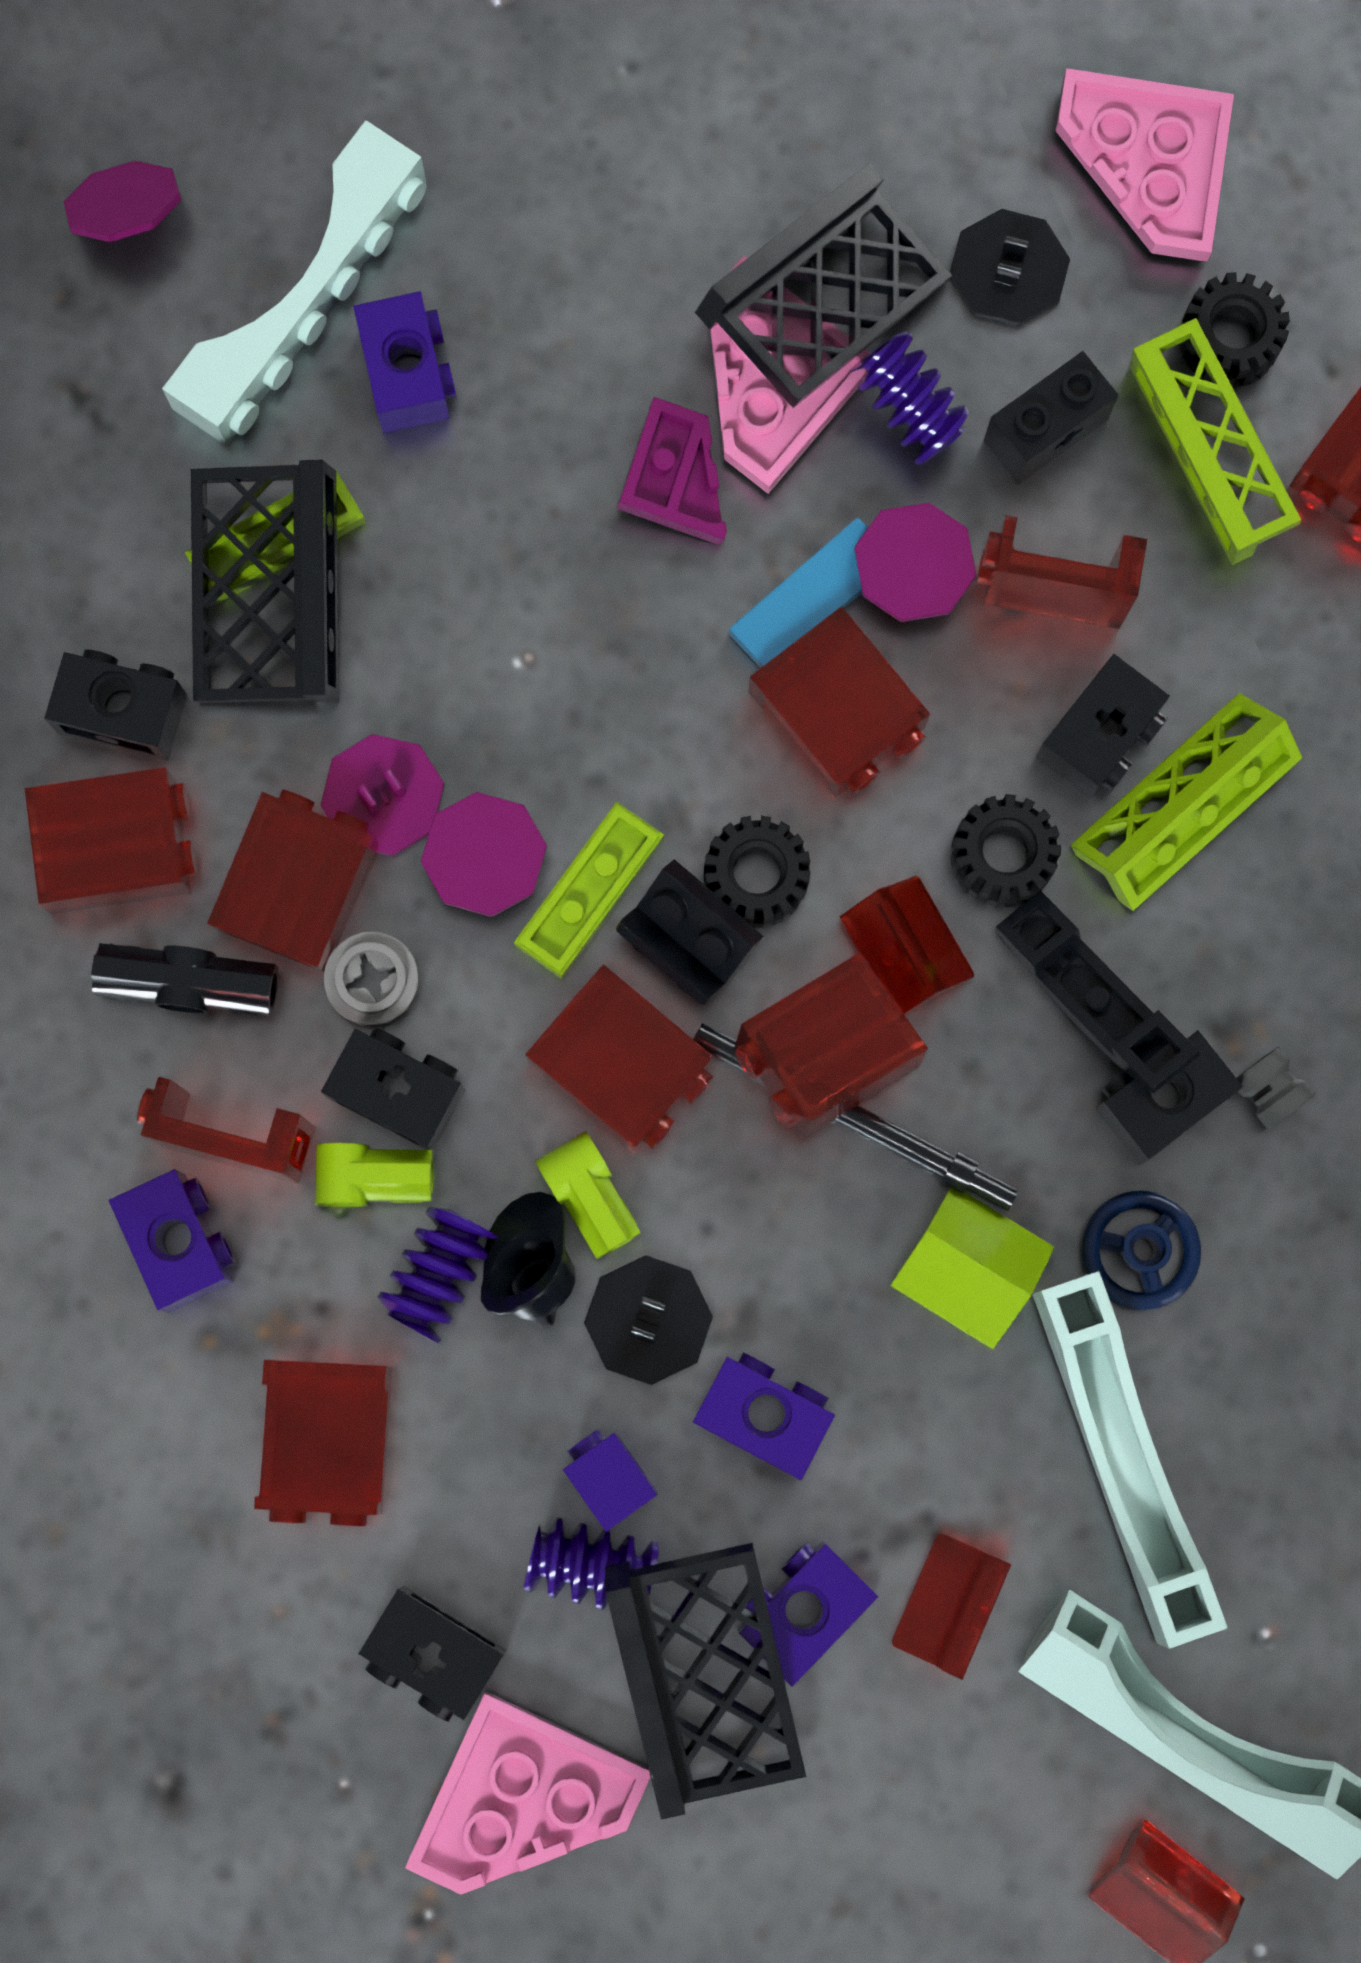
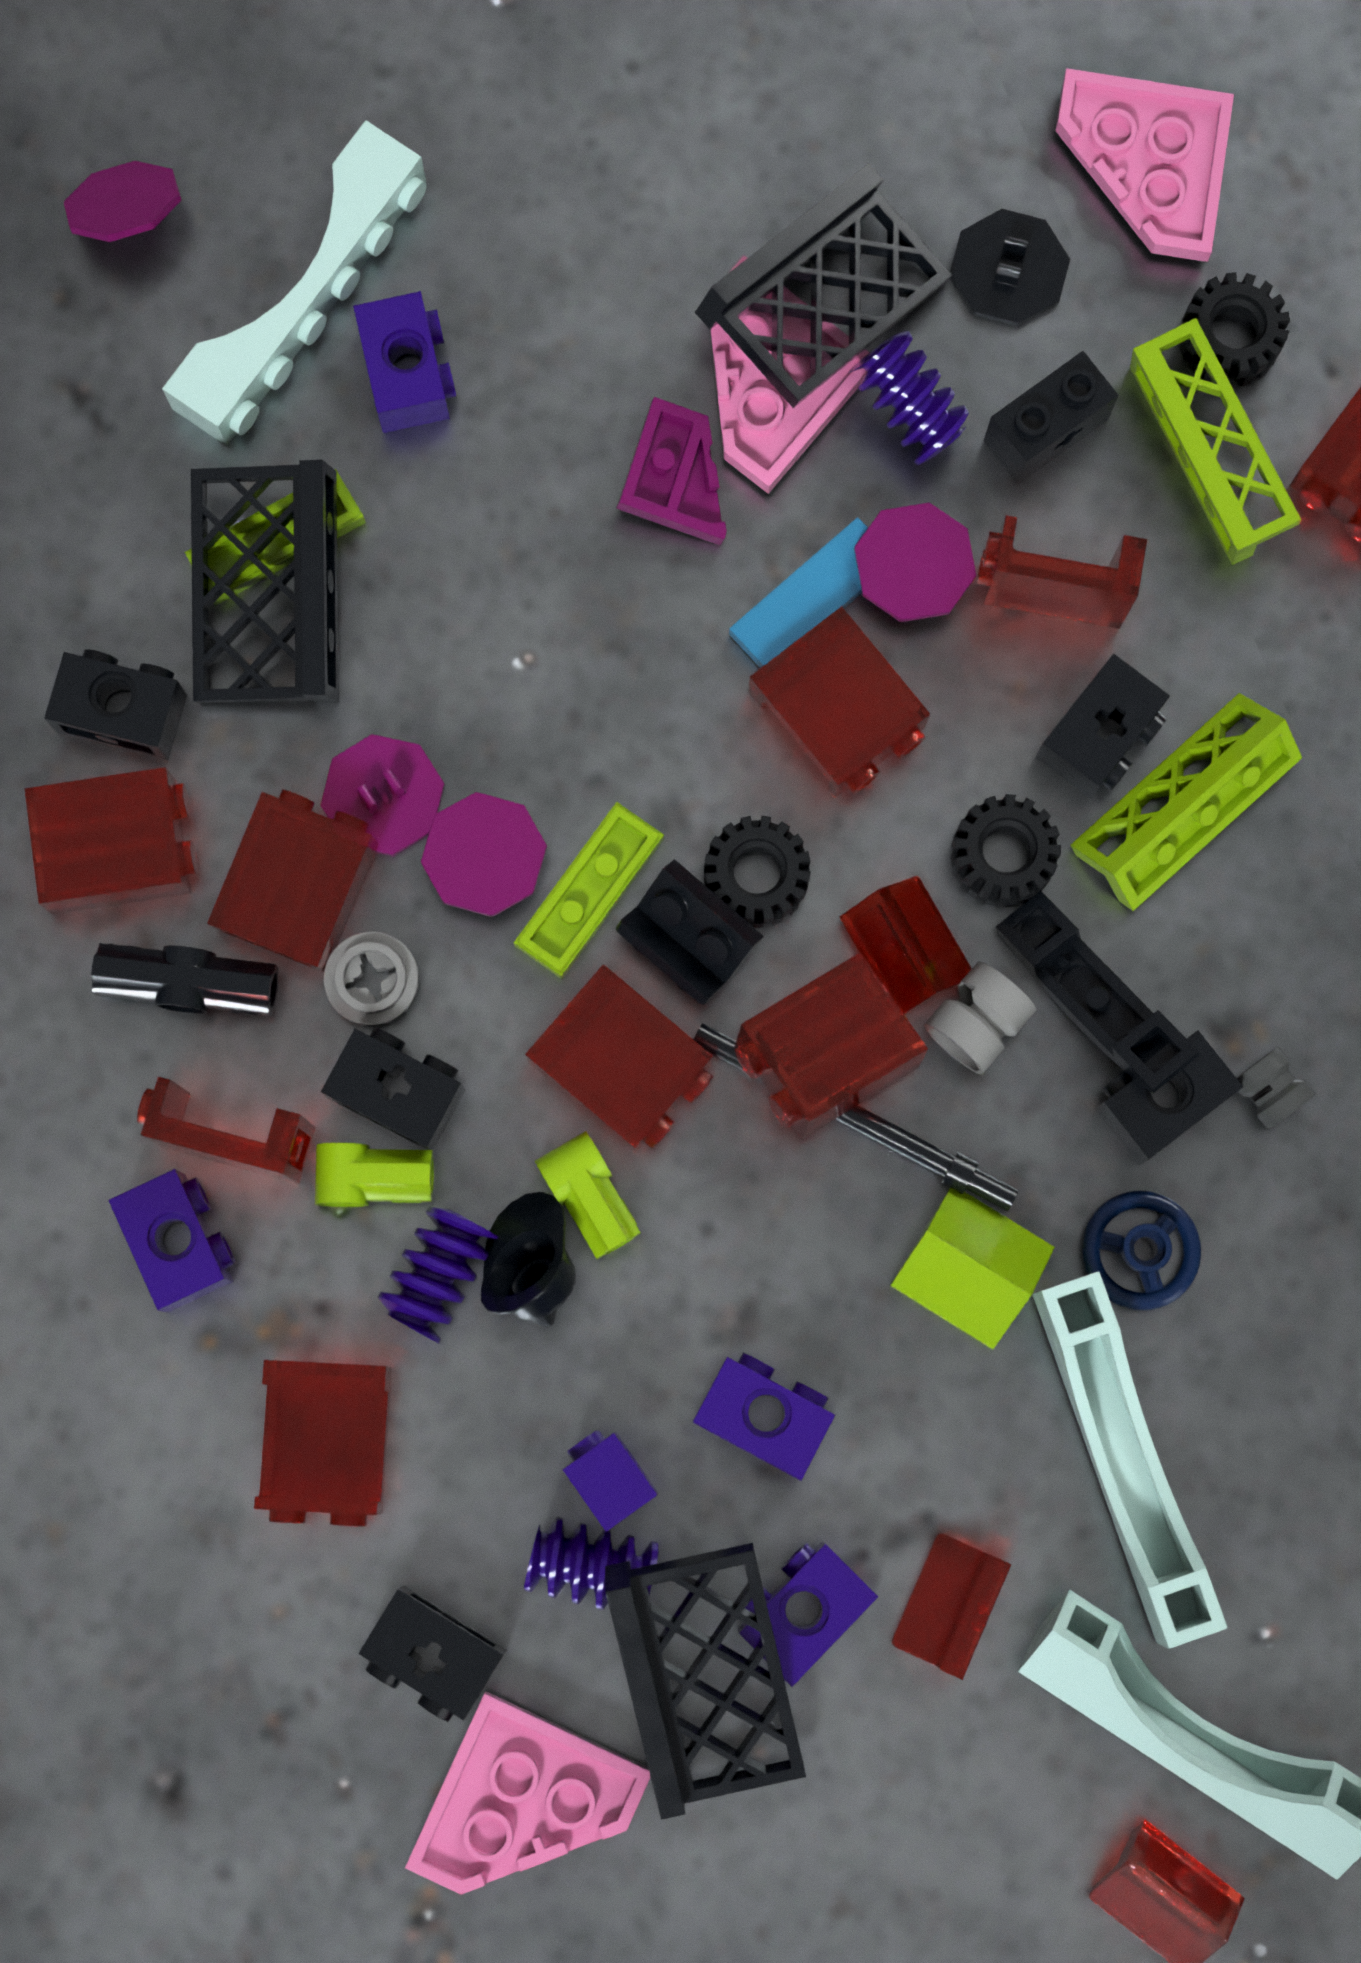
(648, 1320): black piece -> none
(980, 1017): none -> light grey wheel

